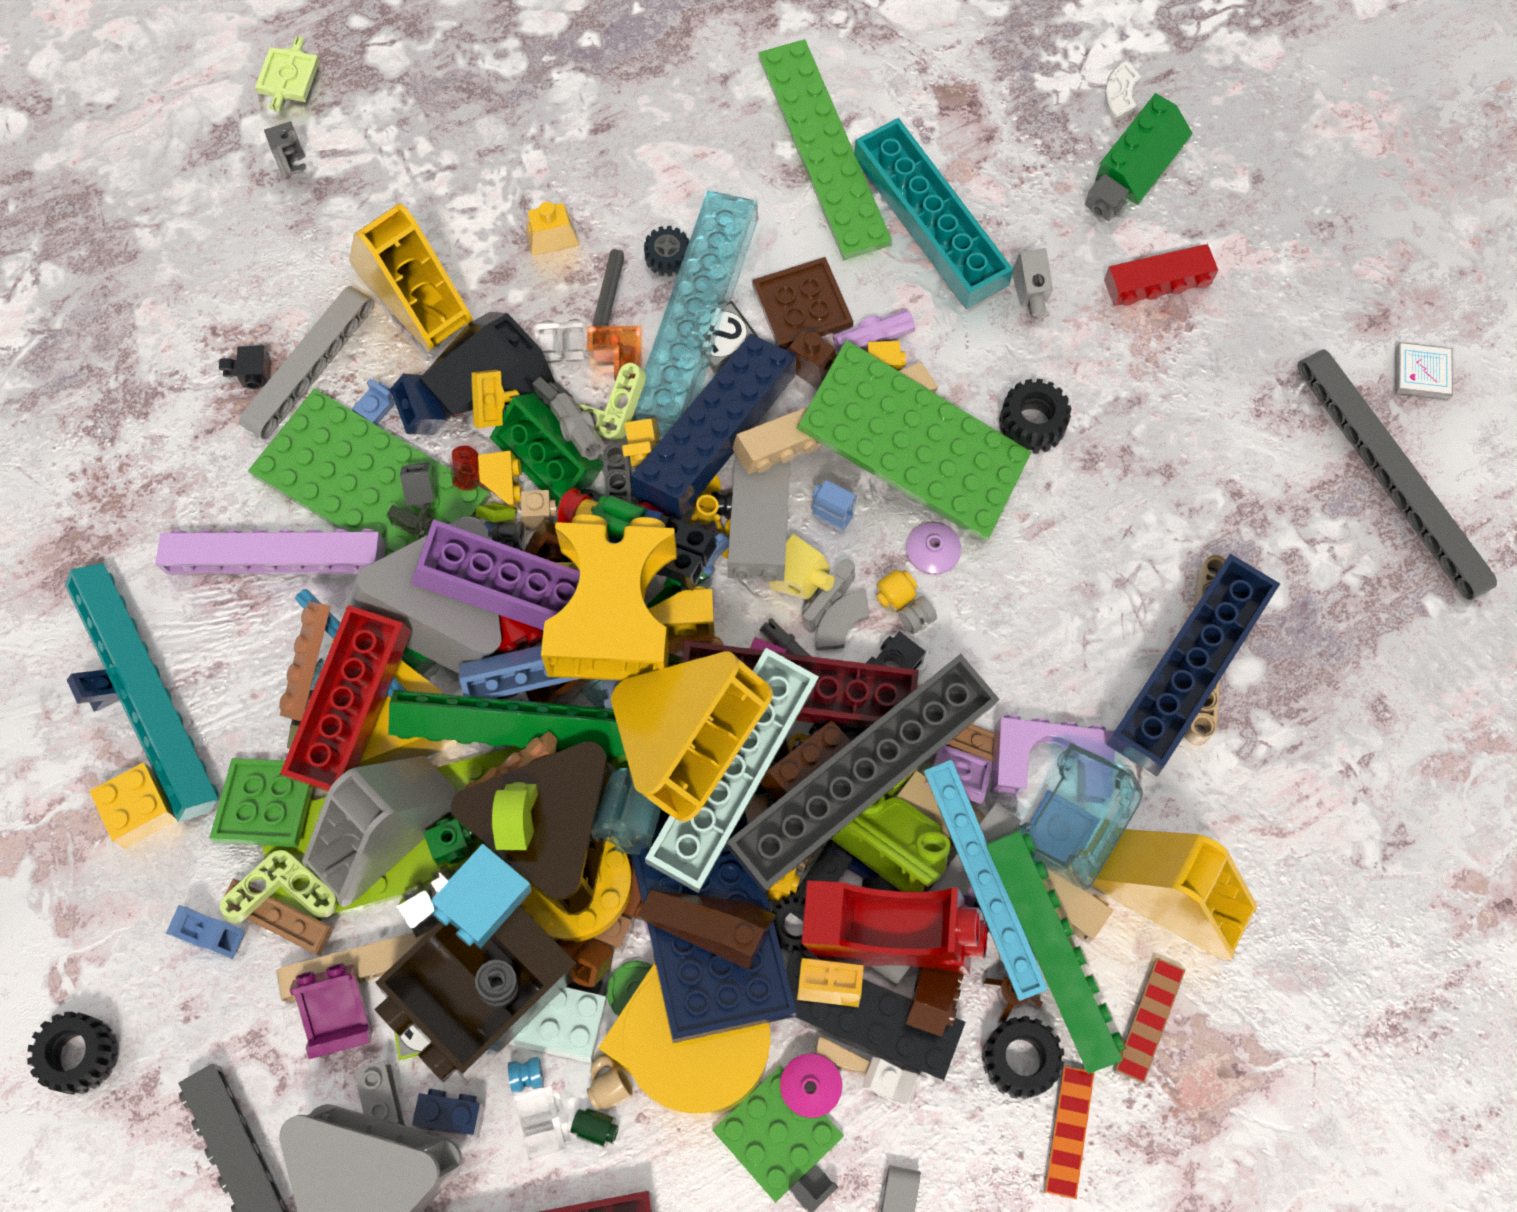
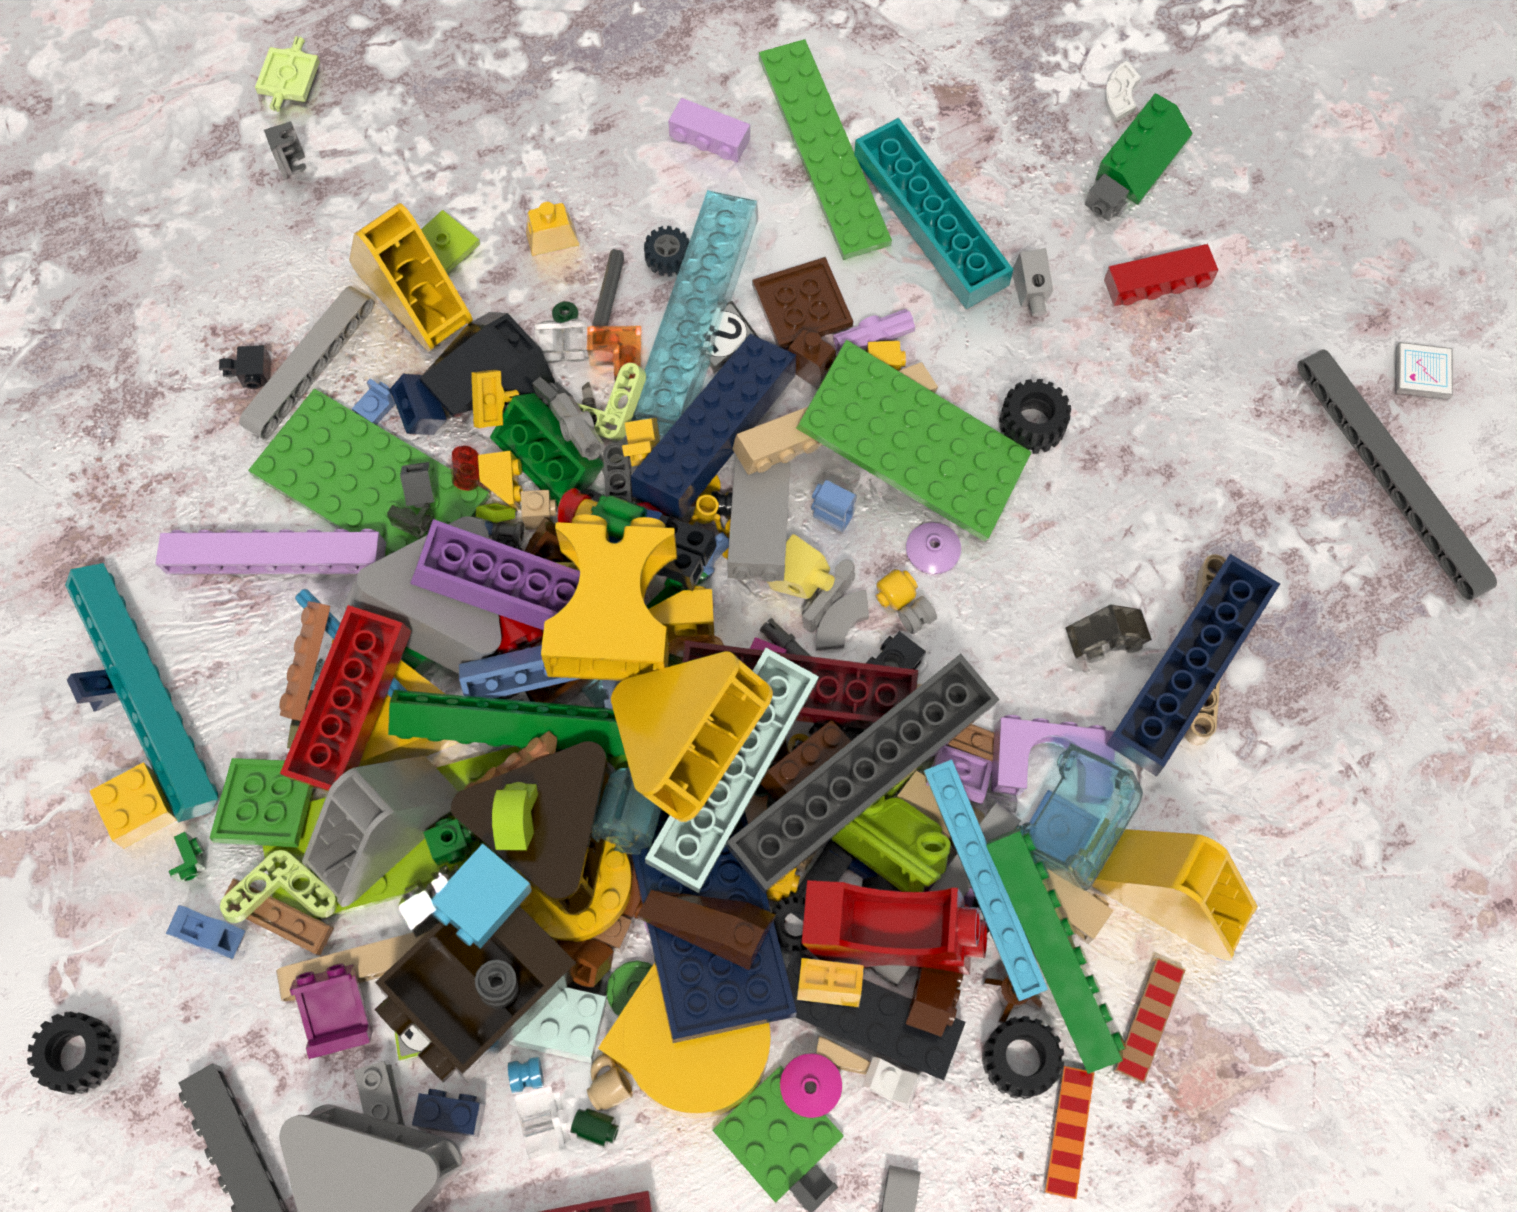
(191, 852): none -> green bracket
(449, 240): none -> lime plate
(564, 306): none -> dark green plate
(588, 399): none -> clear smoke piece
(709, 130): none -> lavender brick
(1108, 630): none -> clear smoke brick

